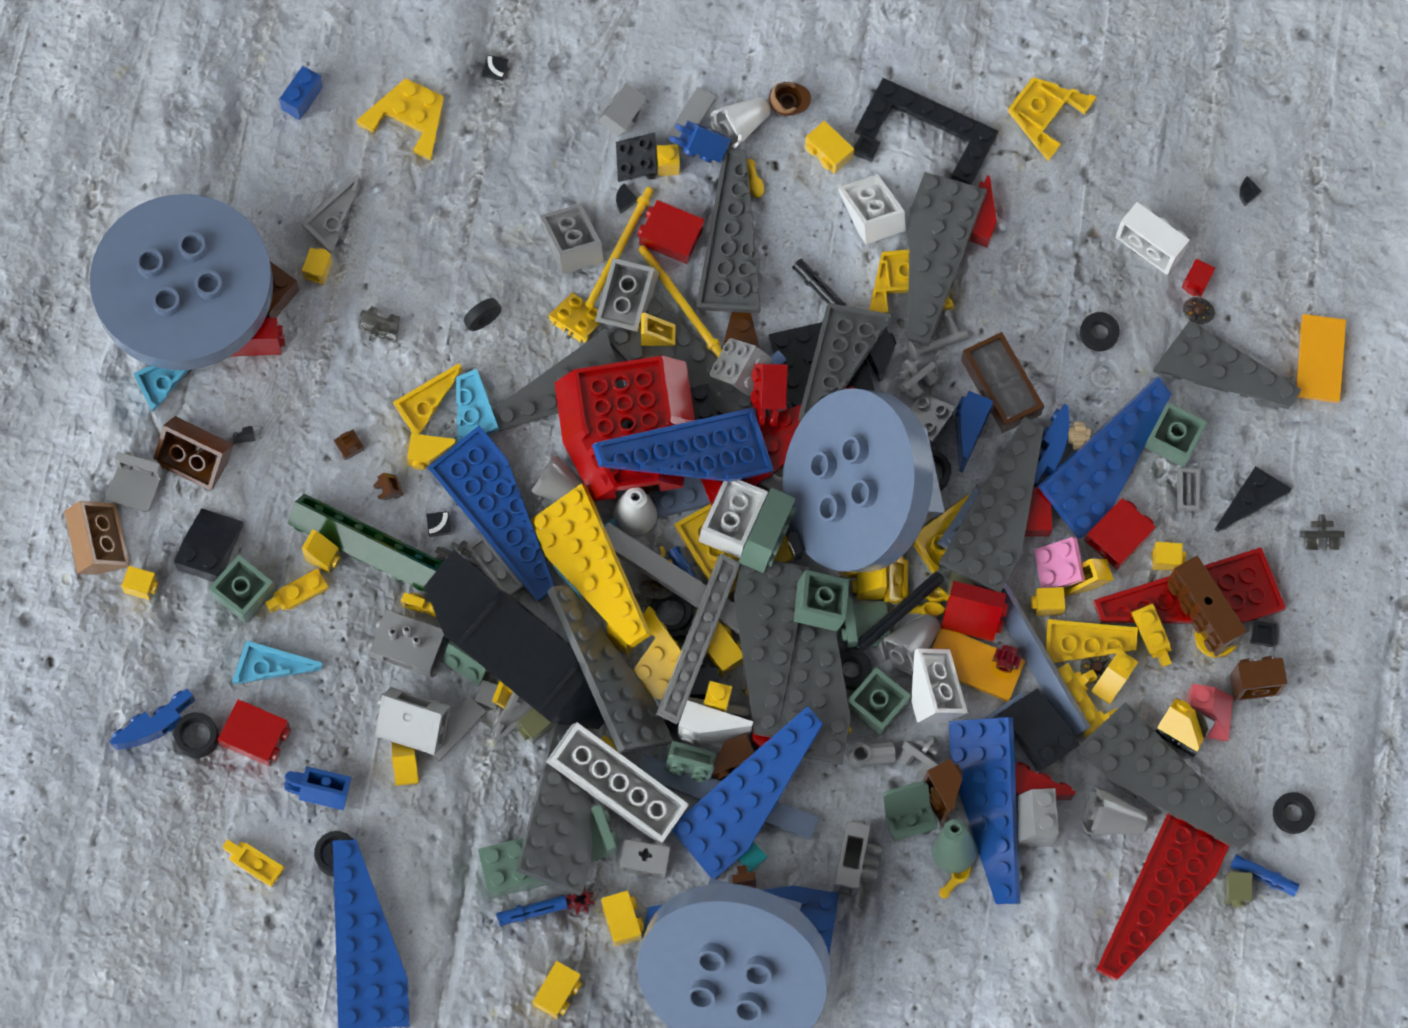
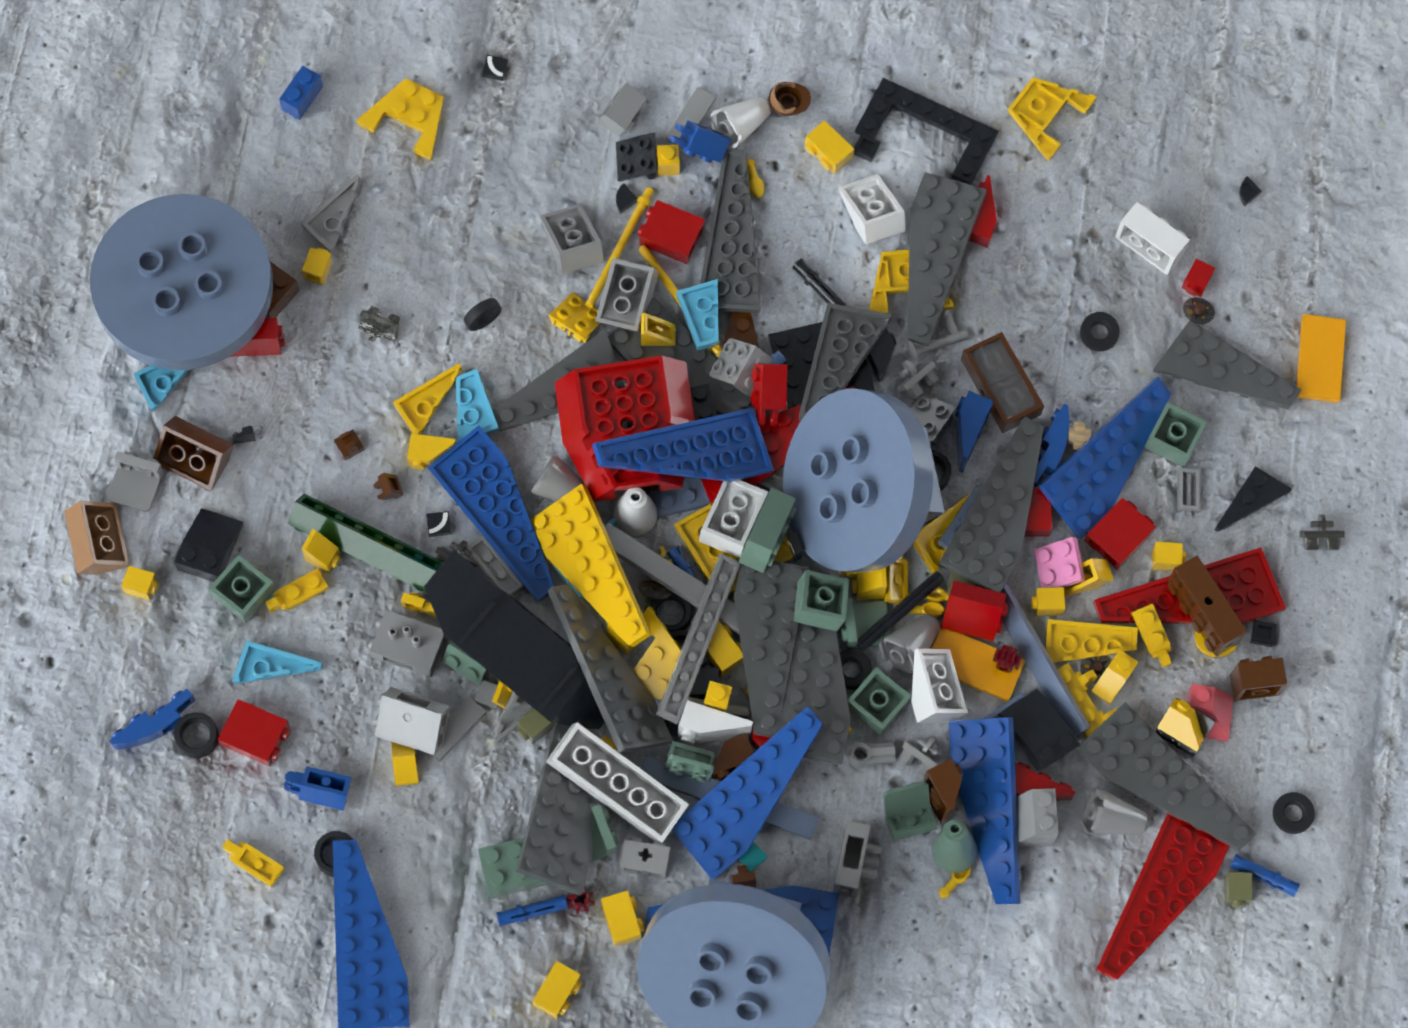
(701, 312): none -> medium azure wing

